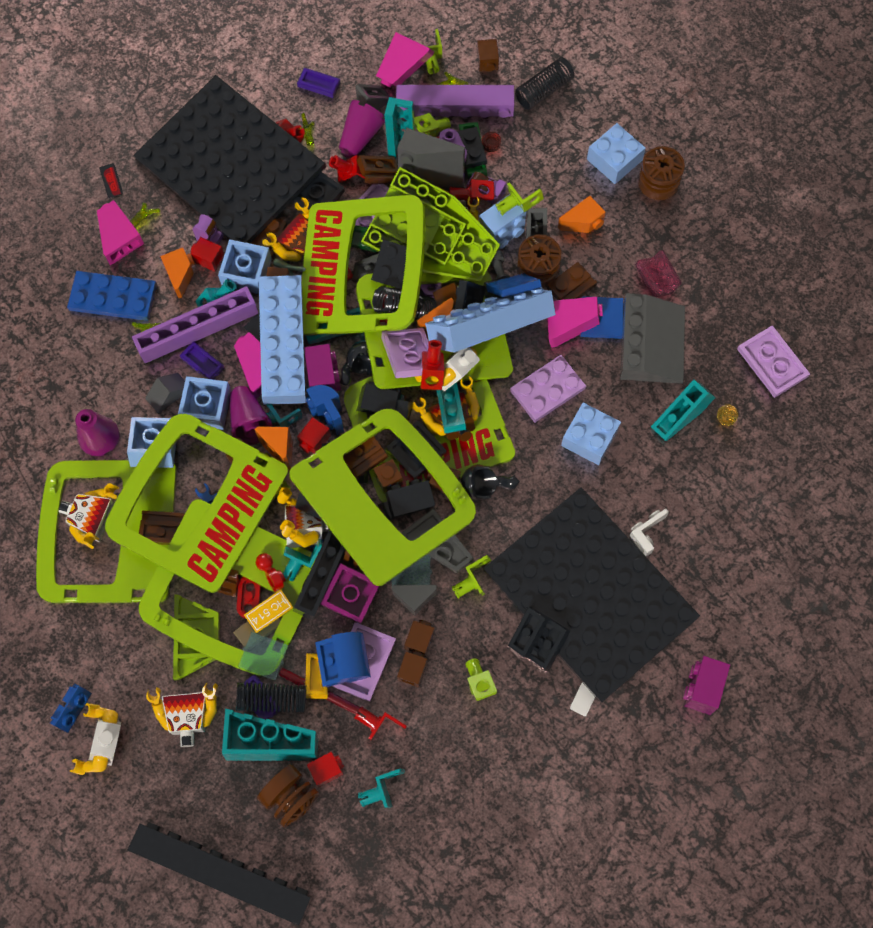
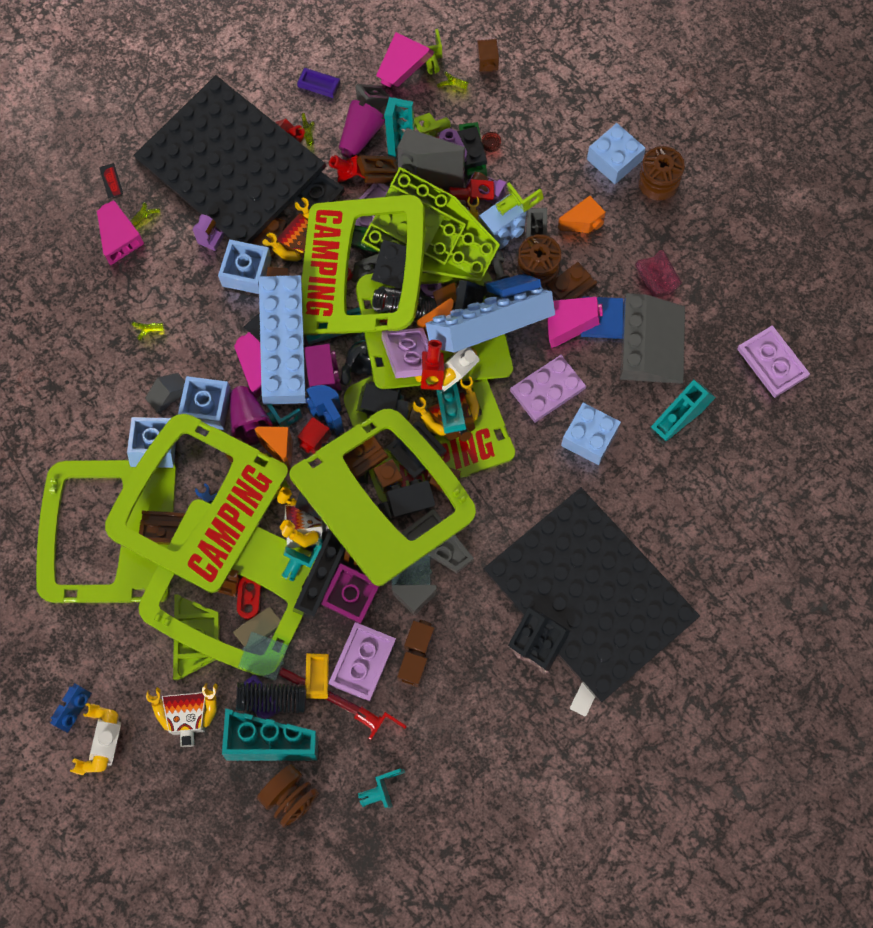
(89, 513): torso -> none
(96, 433): magenta cone -> none
(112, 295): blue plate -> none
(179, 269): orange slope -> none
(195, 324): medium lavender brick -> none
(202, 361): dark purple tile -> none
(207, 254): red brick -> none
(212, 294): teal bracket -> none
(221, 874): black brick -> none
(268, 611): yellow tile -> none
(275, 578): red plate -> none
(281, 264): sand green plant -> none
(326, 768): red brick -> none
(342, 658): blue brick -> none
(459, 100): medium lavender brick -> none
(471, 582): lime bracket -> none
(479, 680): lime bracket -> none
(482, 482): black piece -> none
(559, 73): black piece -> none
(644, 542): white bracket -> none
(706, 685): magenta brick -> none
(727, 414): clear yellow plate -> none

